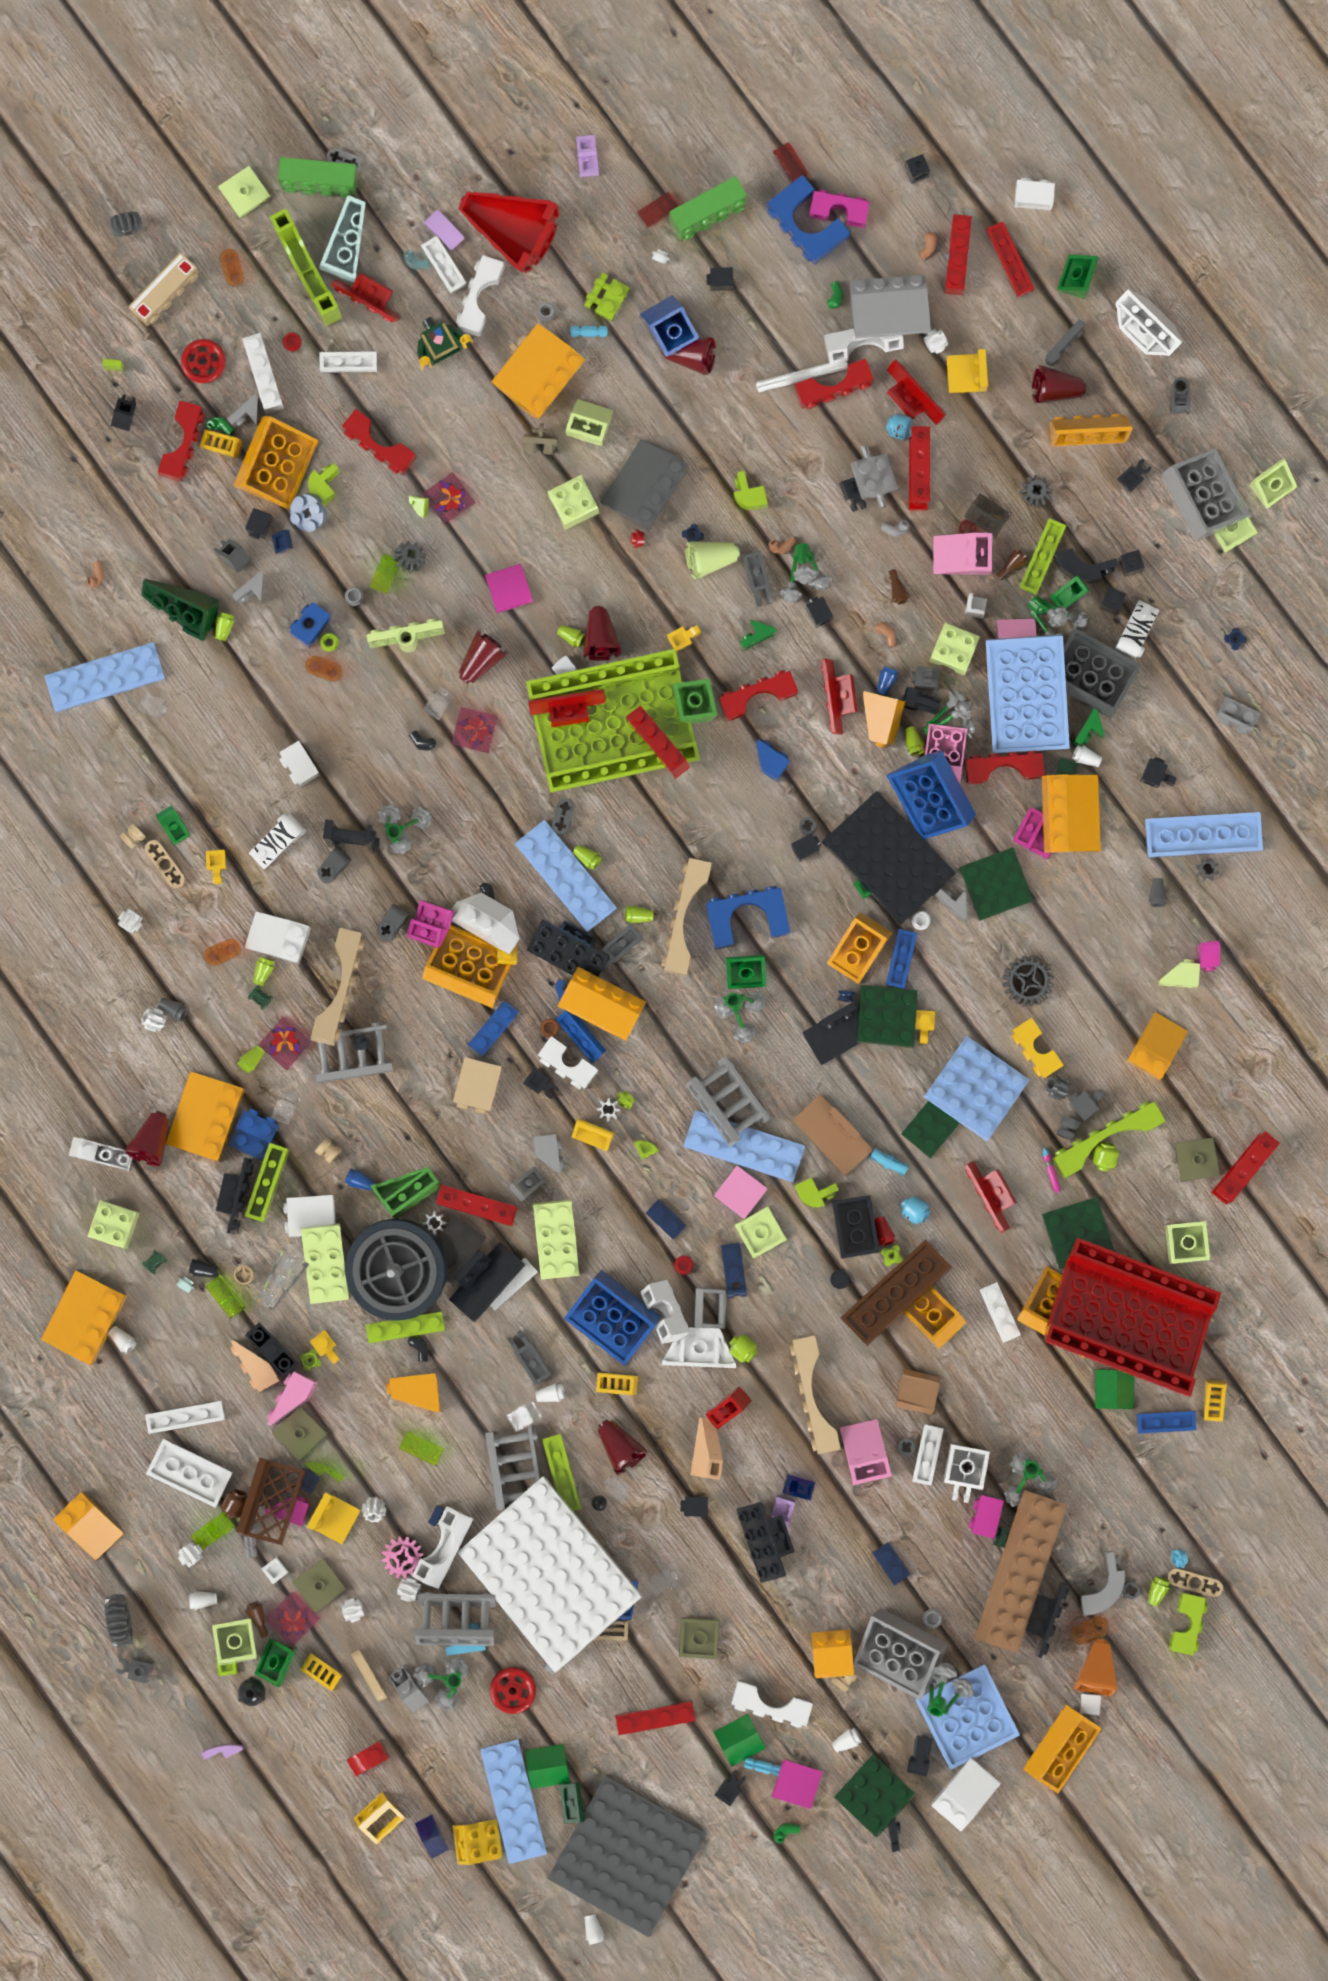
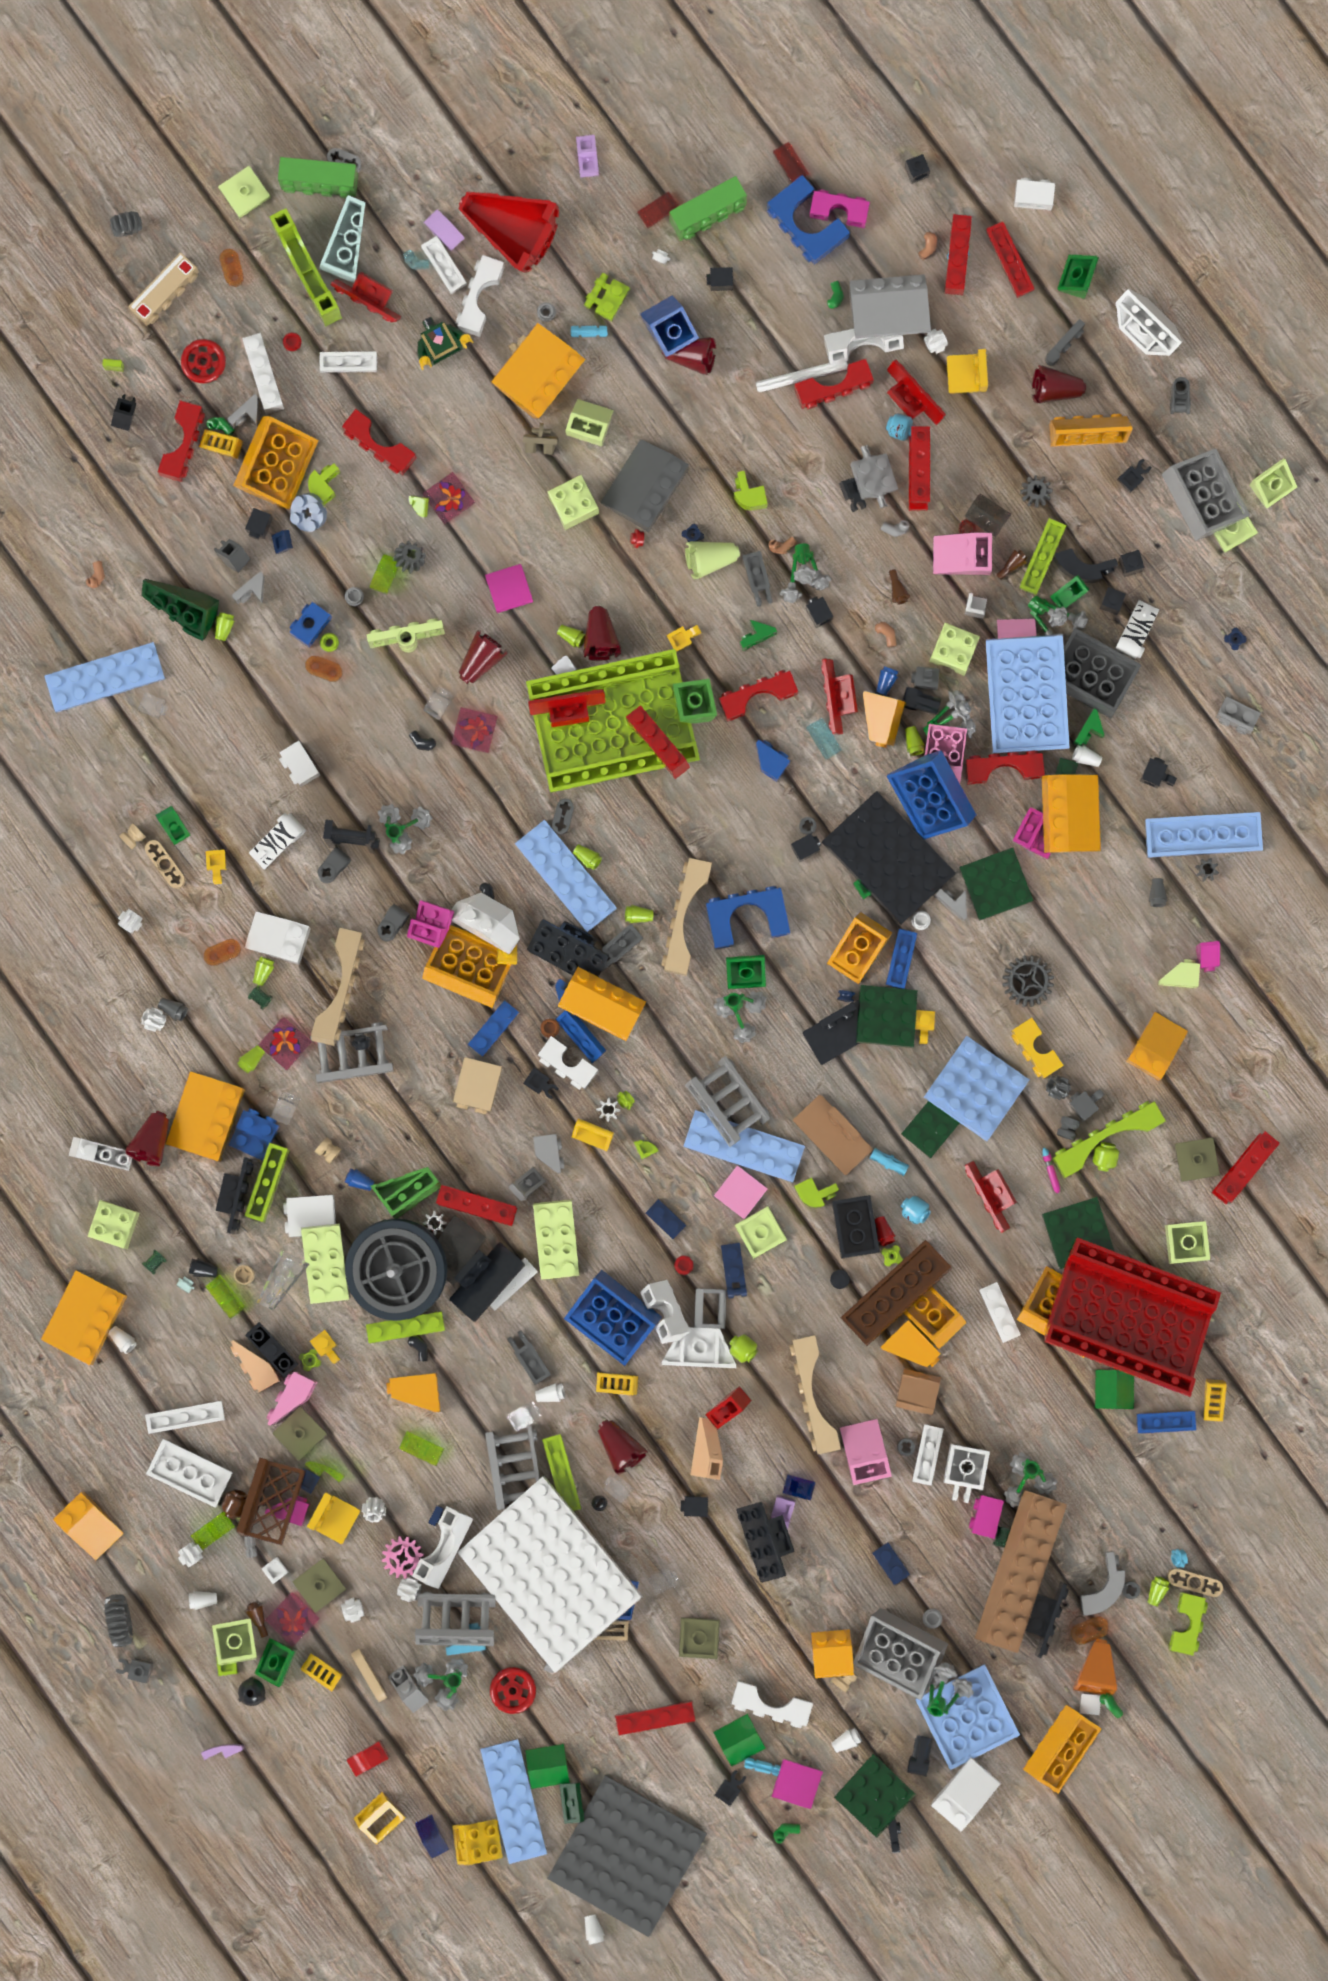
(823, 739): none -> clear light blue plate
(912, 1346): none -> light orange slope
(1111, 1704): none -> green arm

